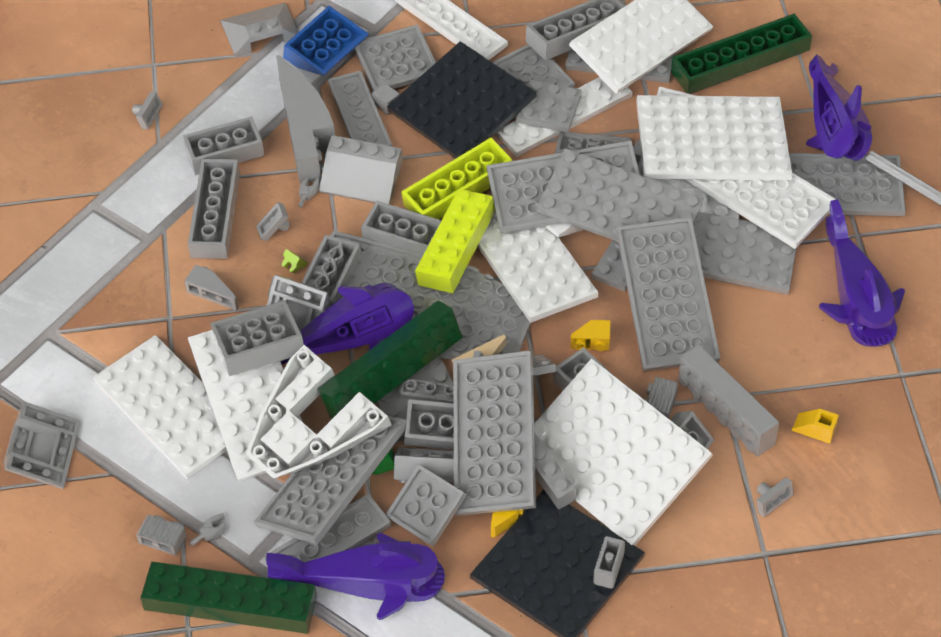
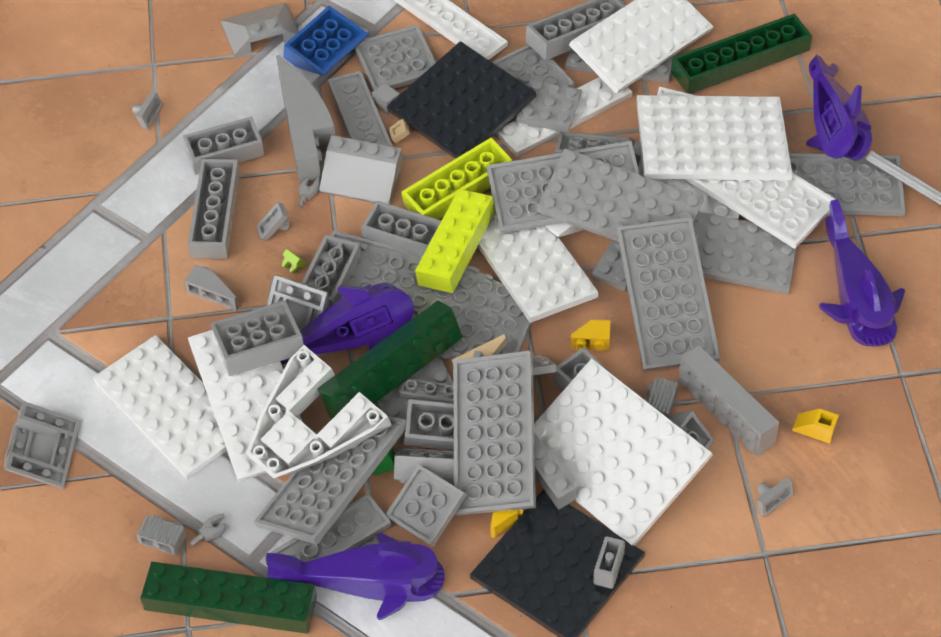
(399, 130): none -> tan plate

